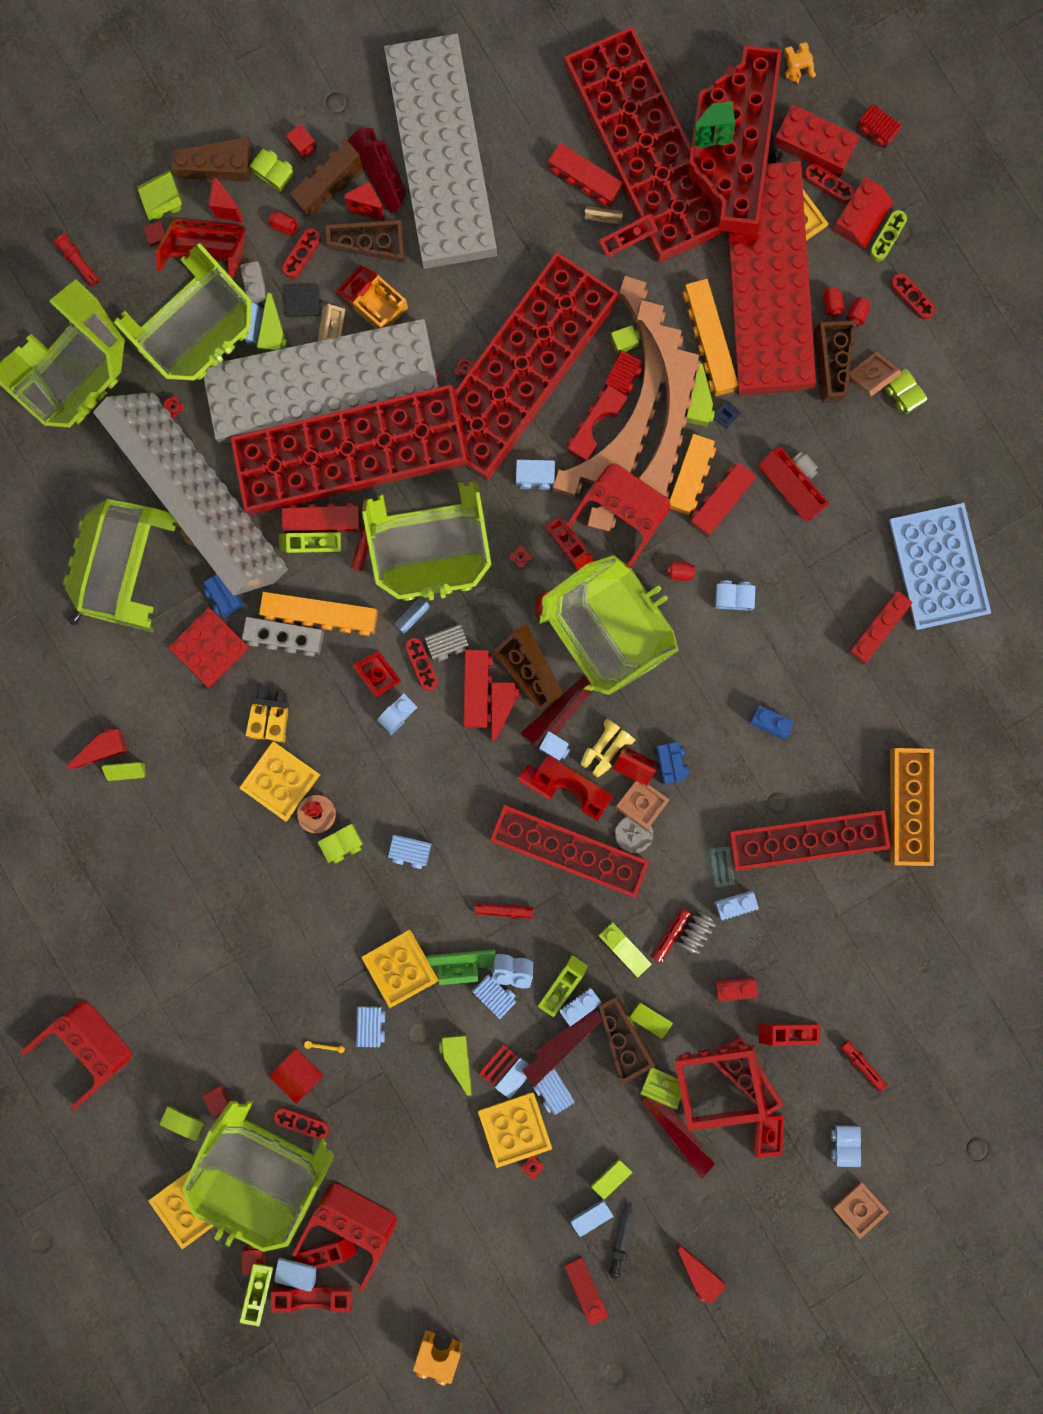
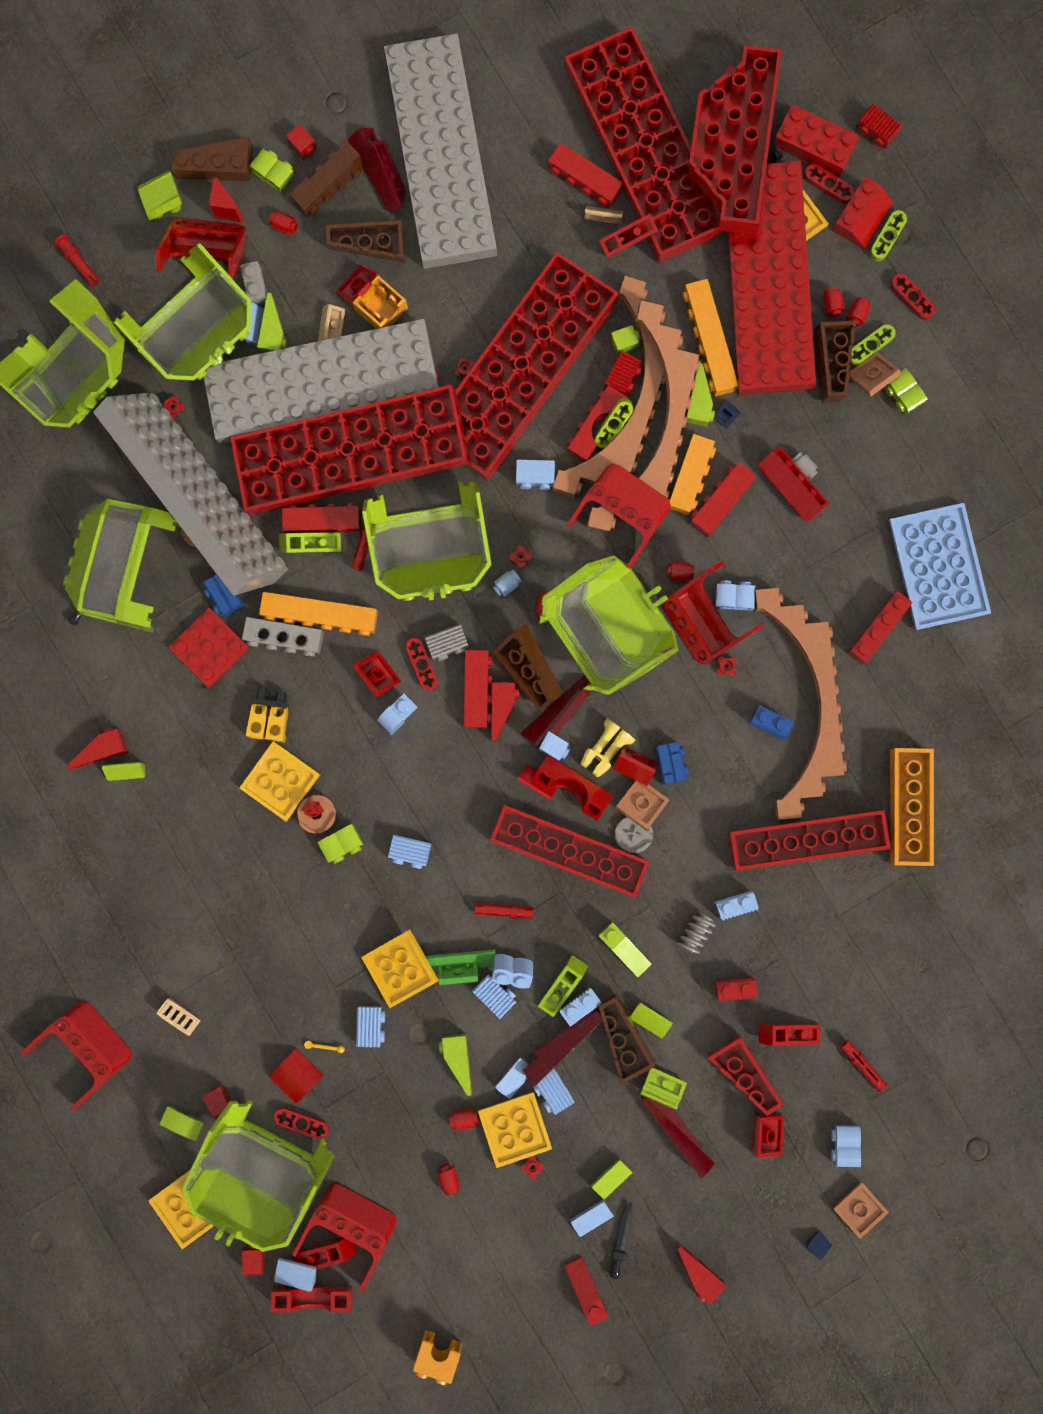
(154, 233): red tile -> none
(168, 1017): none -> tan slope
(255, 1294): lime slope -> none
(299, 267): red beam -> none
(302, 300): black piece -> none
(365, 202): red slope -> none
(413, 613): light blue slope -> none
(448, 1179): none -> red brick
(464, 1119): none -> red brick
(503, 1071): red tile -> none
(506, 583): none -> light blue brick
(569, 543): red slope -> none
(616, 409): none -> lime beam
(671, 935): red pin -> none
(700, 621): none -> red windscreen
(714, 866): clear light blue tile -> none
(715, 125): green slope -> none
(726, 661): none -> red plate
(727, 1118): red window -> none
(800, 60): light orange animal -> none
(815, 645): none -> nougat arch
(818, 1245): none -> dark blue slope
(856, 349): none -> lime beam

